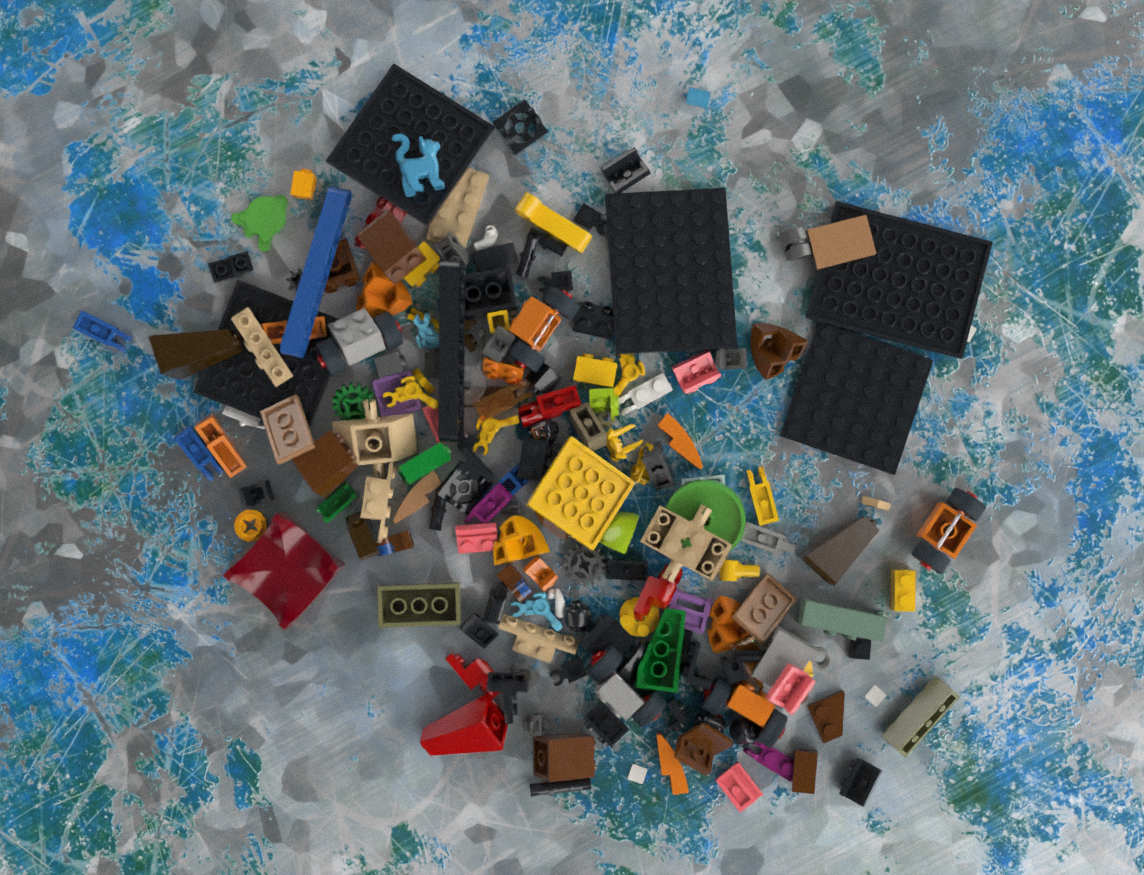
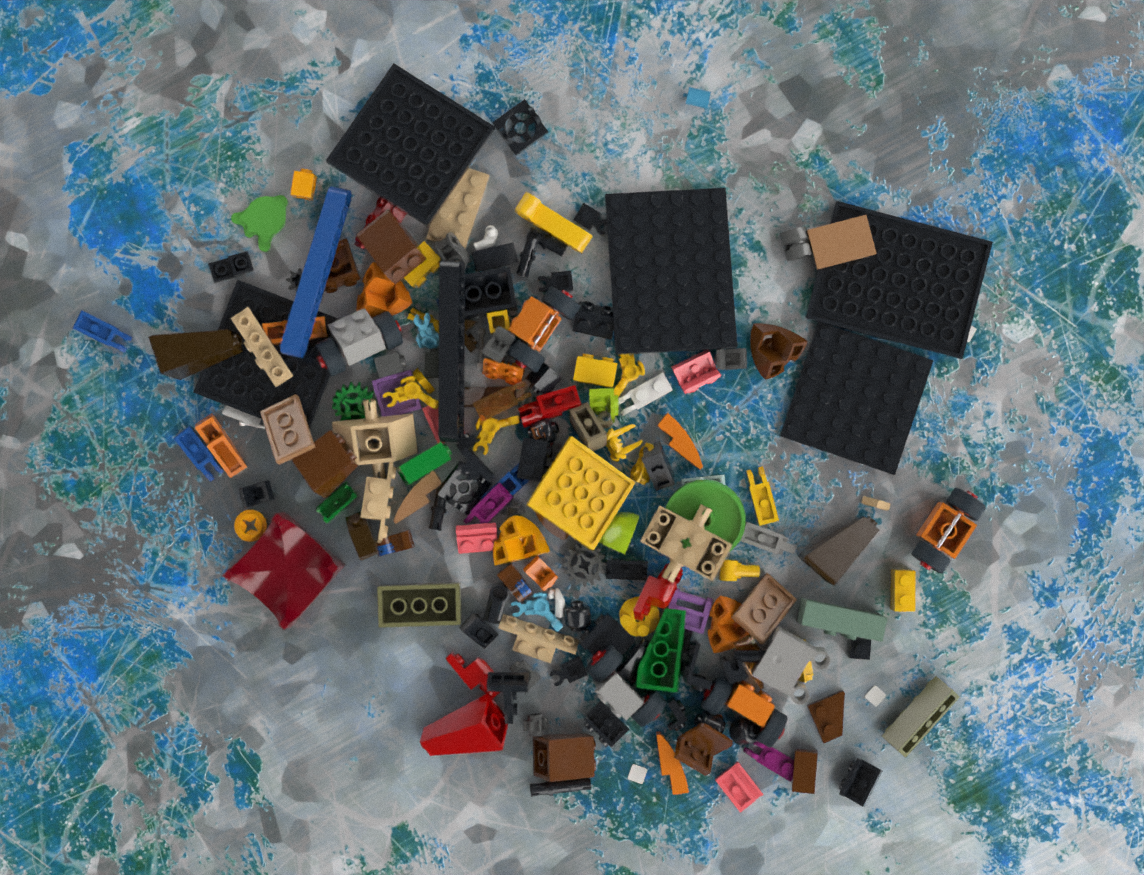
(418, 168): dark azure animal -> none
(625, 171): black bracket -> none
(790, 688): coral bracket -> none

